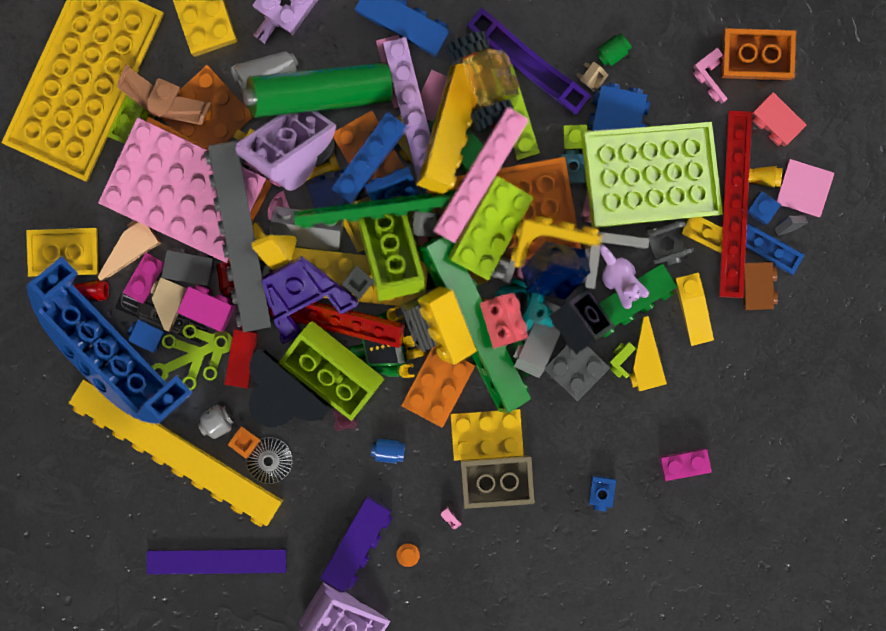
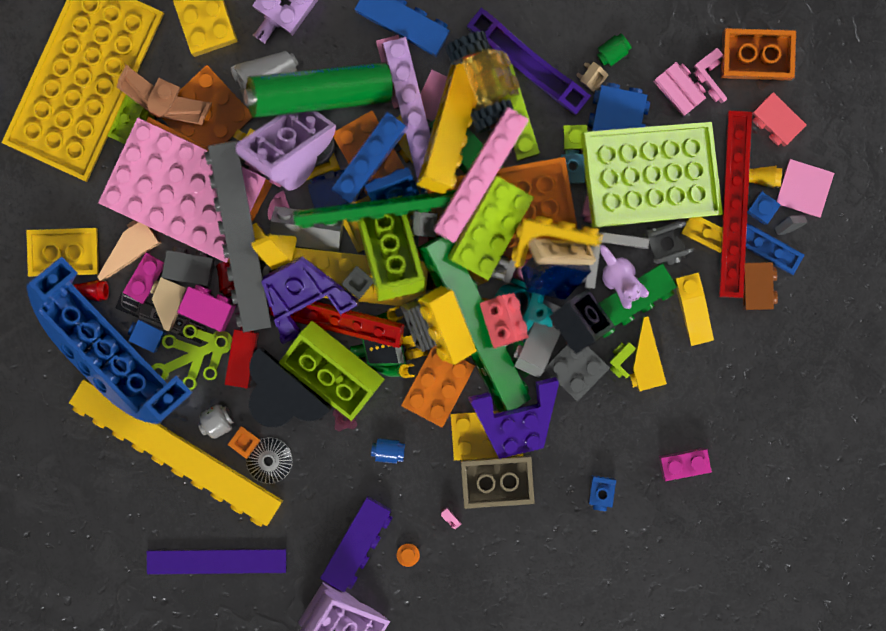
(520, 428): none -> dark purple wing
(561, 252): none -> tan tile
(680, 89): none -> bright pink brick

